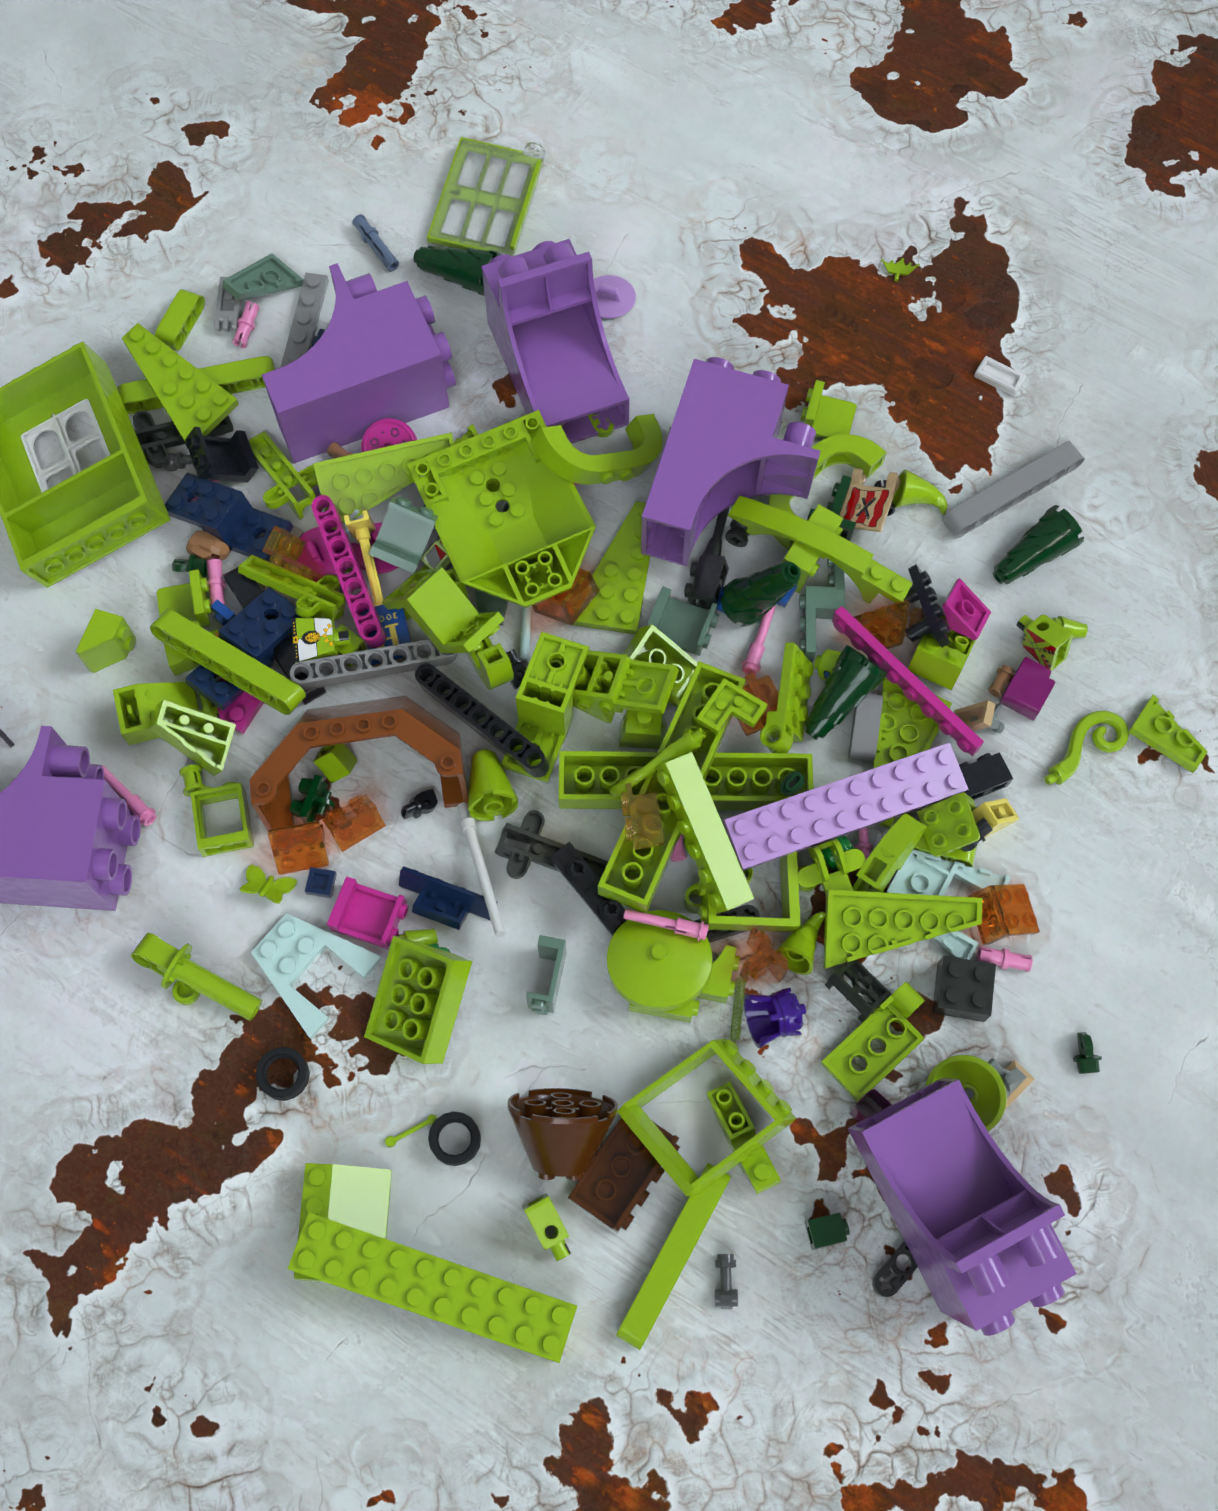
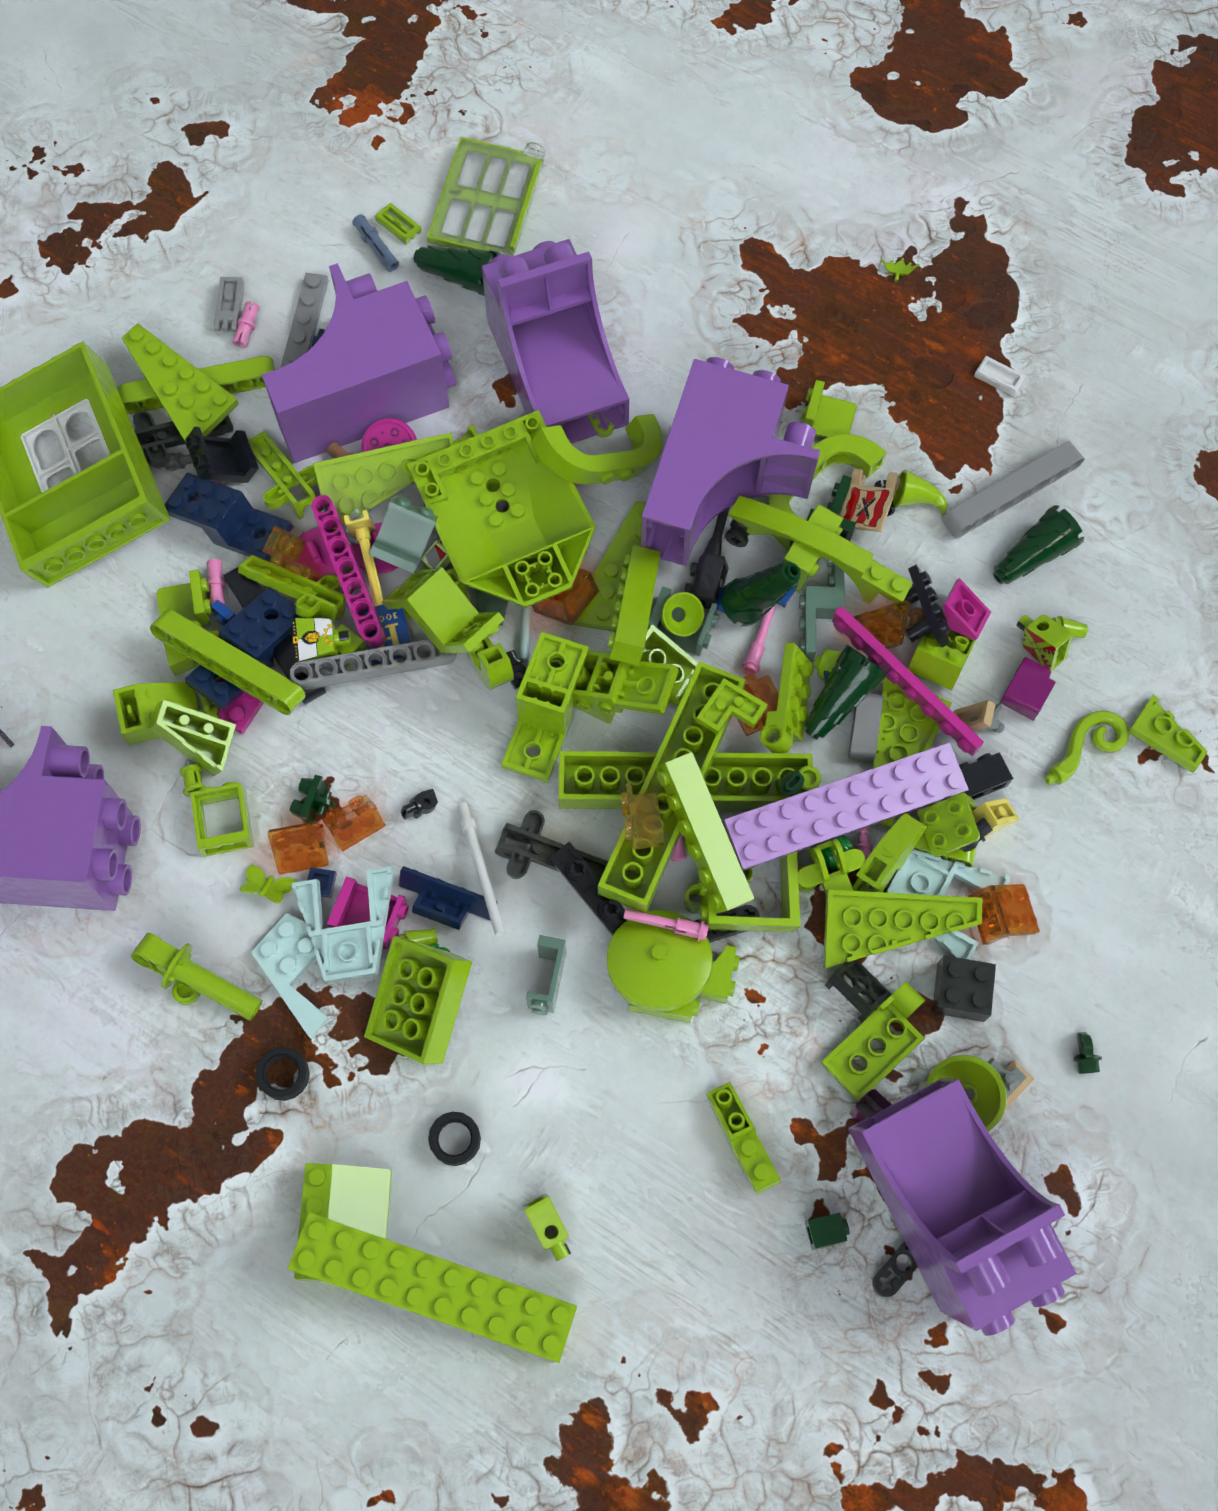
(105, 641): lime slope -> none
(134, 803): bright pink pin -> none
(180, 319): lime beam -> none
(193, 563): dark green piece -> none
(207, 546): medium nougat rock -> none
(262, 278): sand green wing -> none
(335, 761): lime panel -> none
(348, 949): none -> light aqua wing
(354, 723): dark orange windscreen -> none
(391, 1141): lime hinge -> none
(399, 228): none -> lime tile
(487, 728): black beam -> none
(489, 788): lime cone -> none
(561, 1129): reddish brown cone -> none
(614, 296): lavender shield -> none
(619, 1177): reddish brown bracket -> none
(635, 605): none -> lime brick
(642, 730): lime torso -> none
(664, 1151): lime window -> none
(670, 1262): lime beam -> none
(686, 743): lime plant -> none
(692, 611): none -> lime piece
(726, 1296): dark grey bar -> none
(737, 1033): lime piece -> none
(763, 958): clear orange bracket -> none
(773, 1016): dark purple hat -> none
(801, 945): lime hat -> none
(811, 776): none -> lime tile
(1001, 681): medium nougat pin -> none
(1004, 958): bright pink pin -> none

